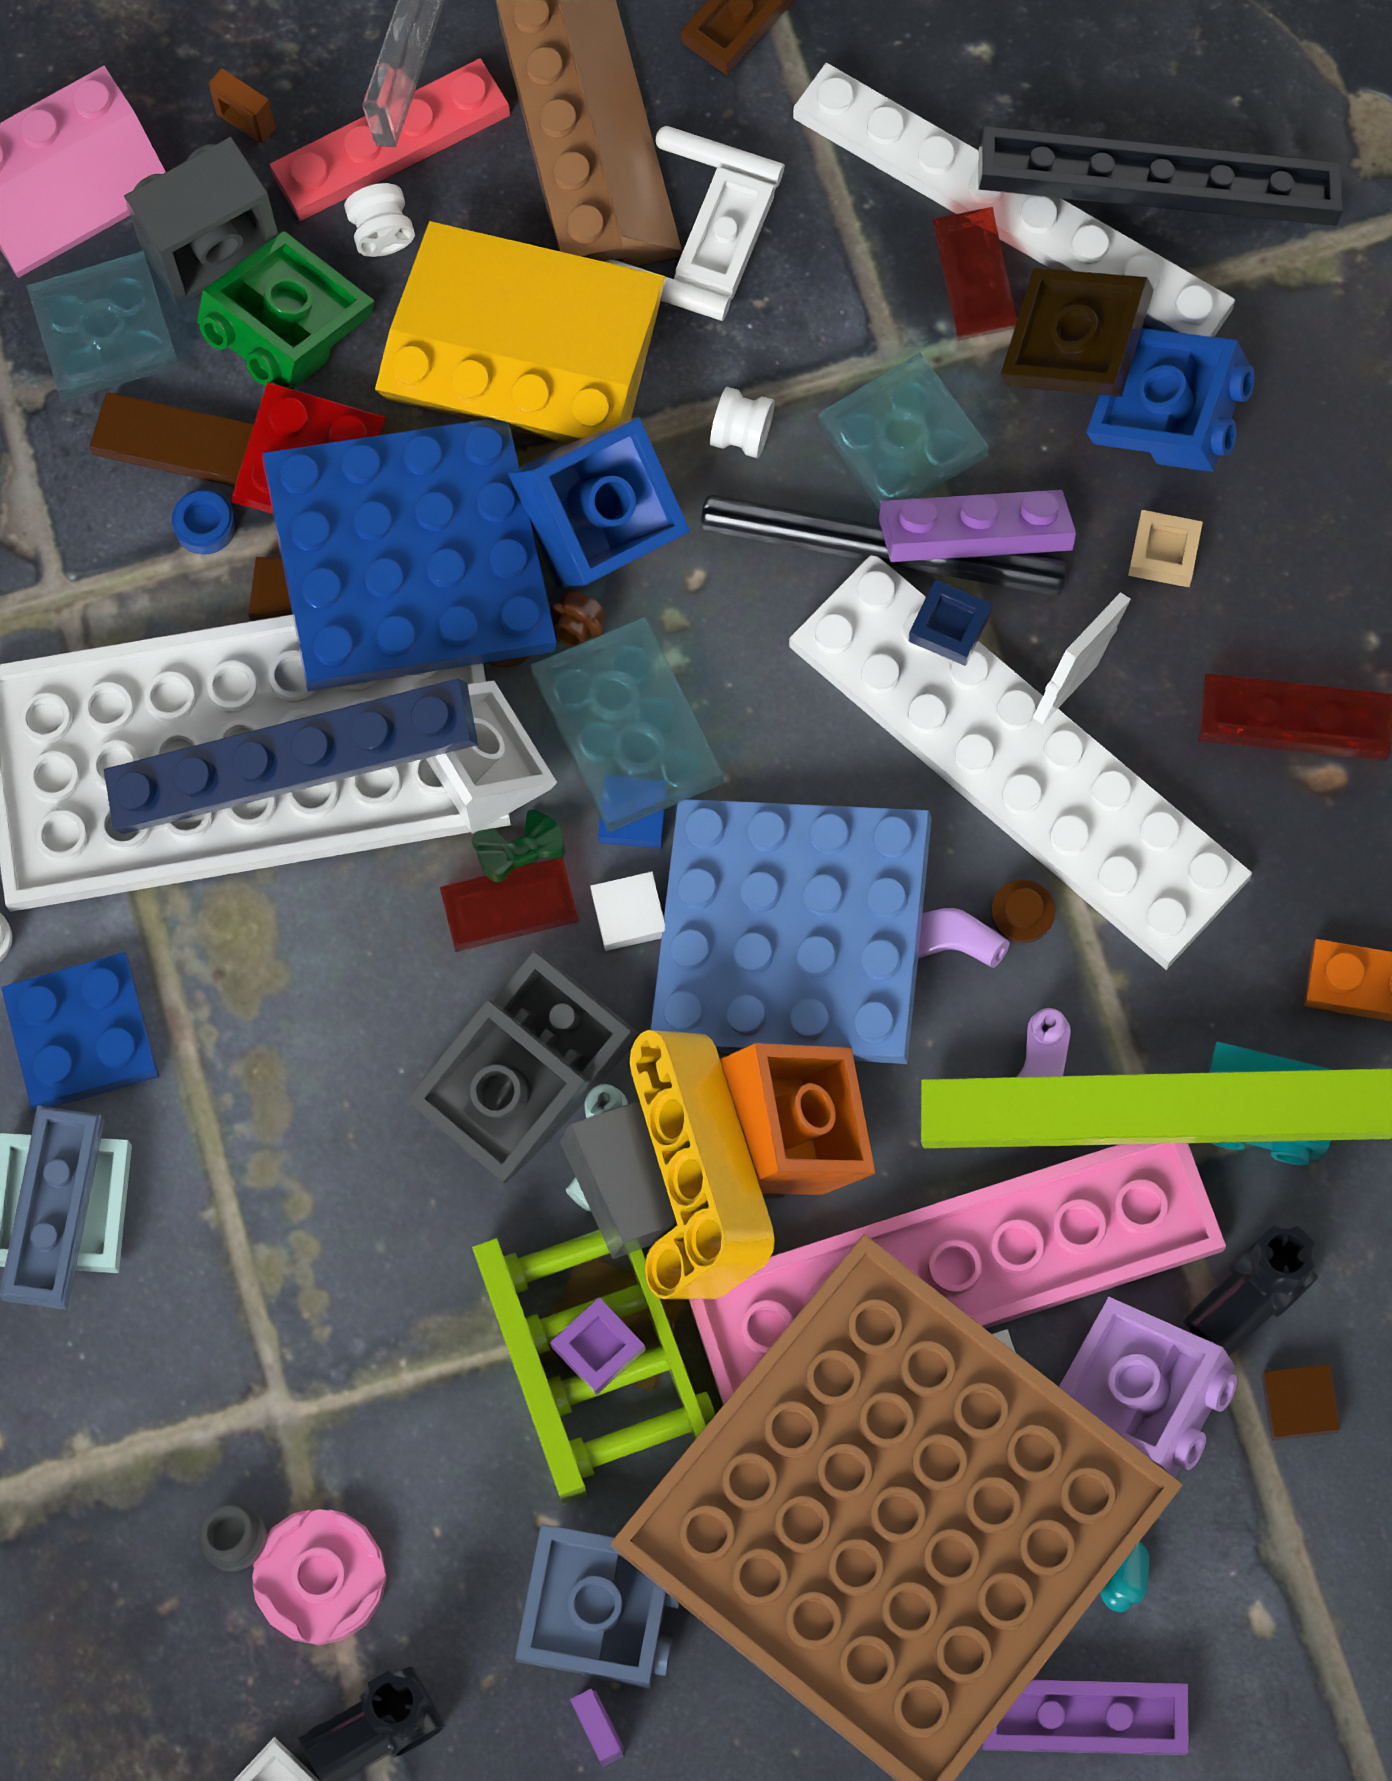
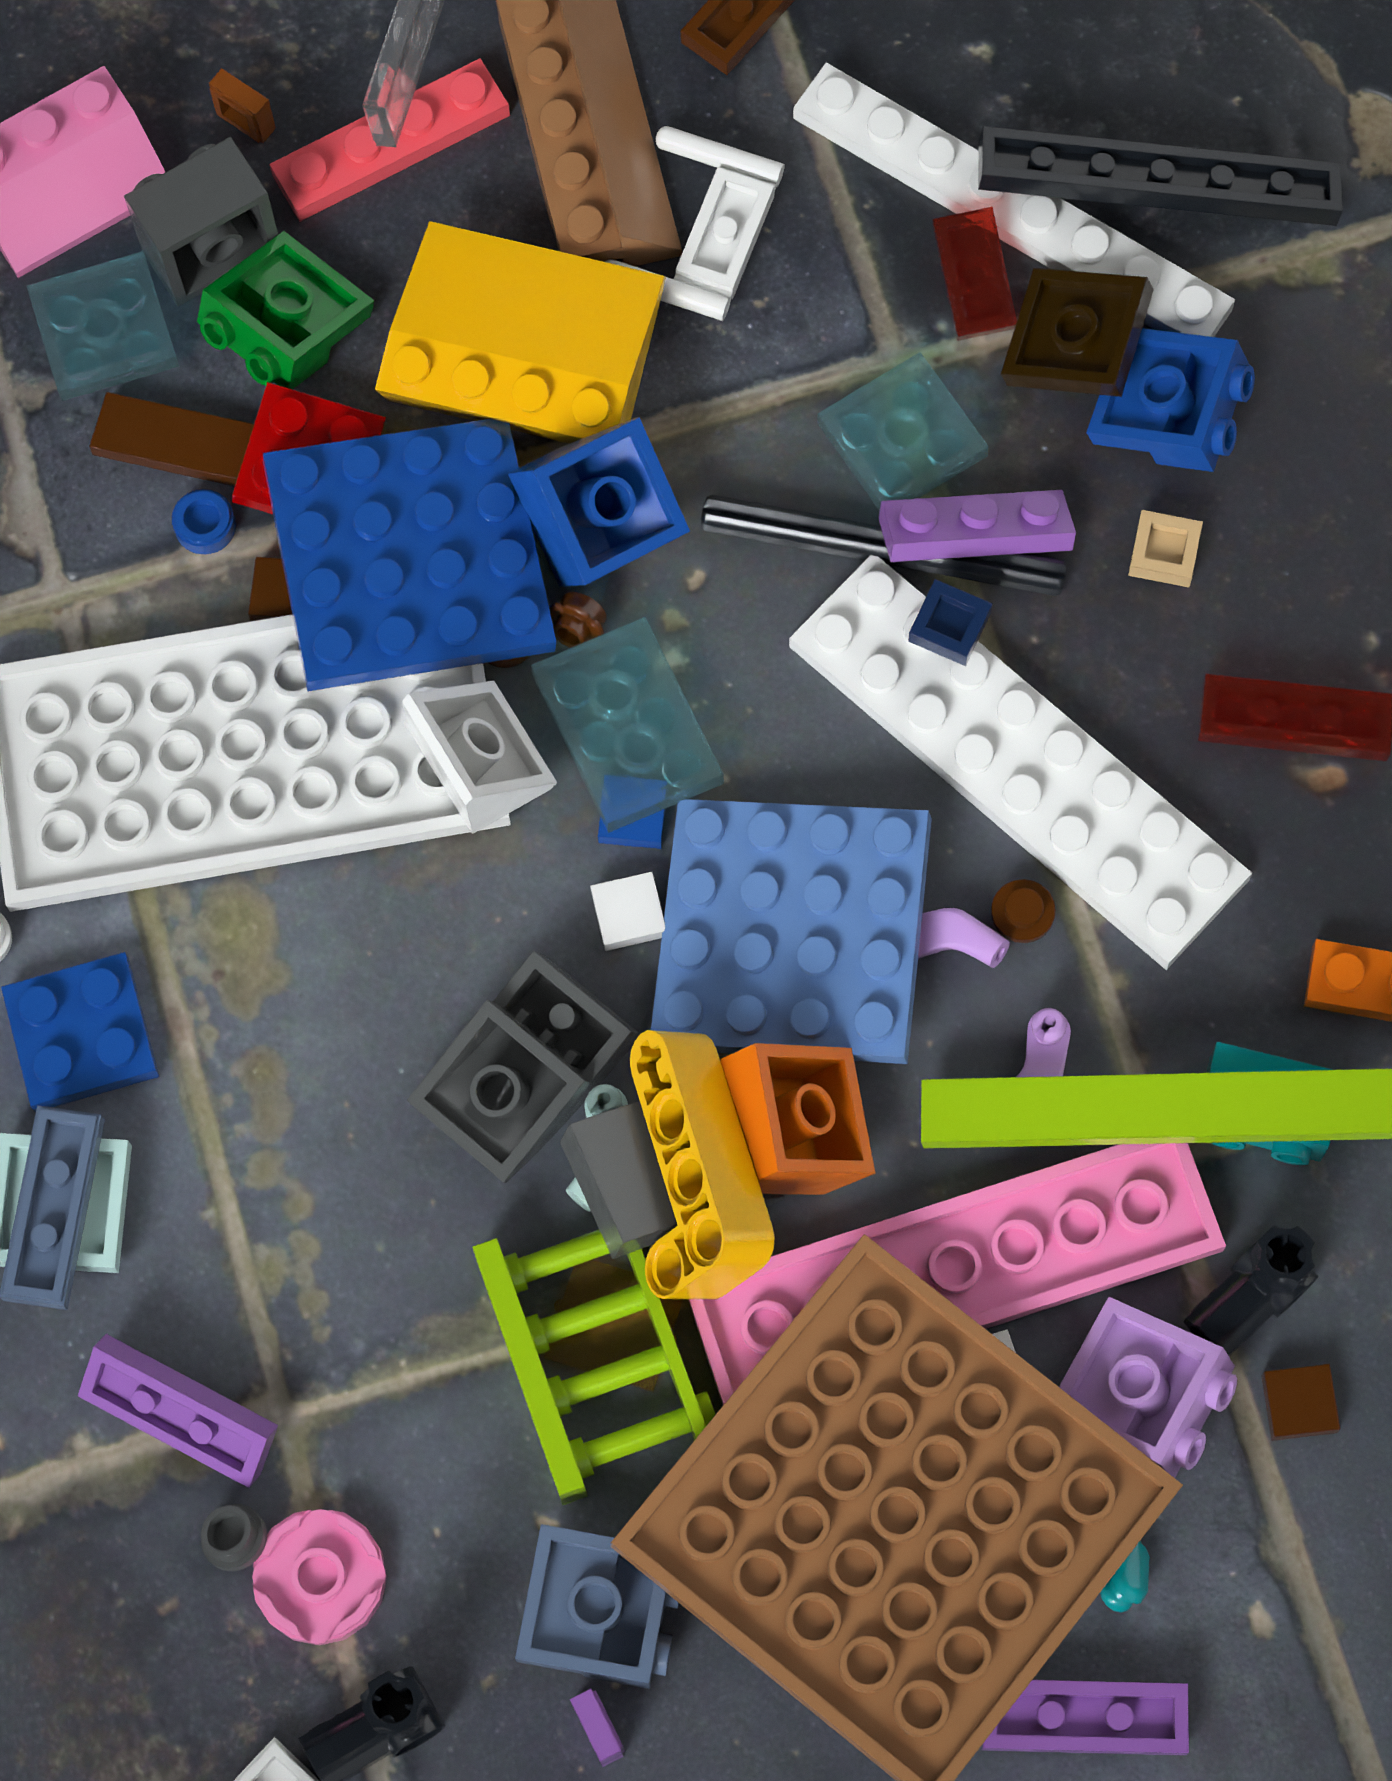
(177, 1410): none -> medium lavender plate
(291, 756): dark blue plate -> none
(379, 219): white wheel -> none
(522, 904): clear red tile -> none
(541, 840): dark green piece -> none
(598, 1346): medium lavender plate -> none
(742, 422): white wheel -> none
(1081, 658): white piece -> none

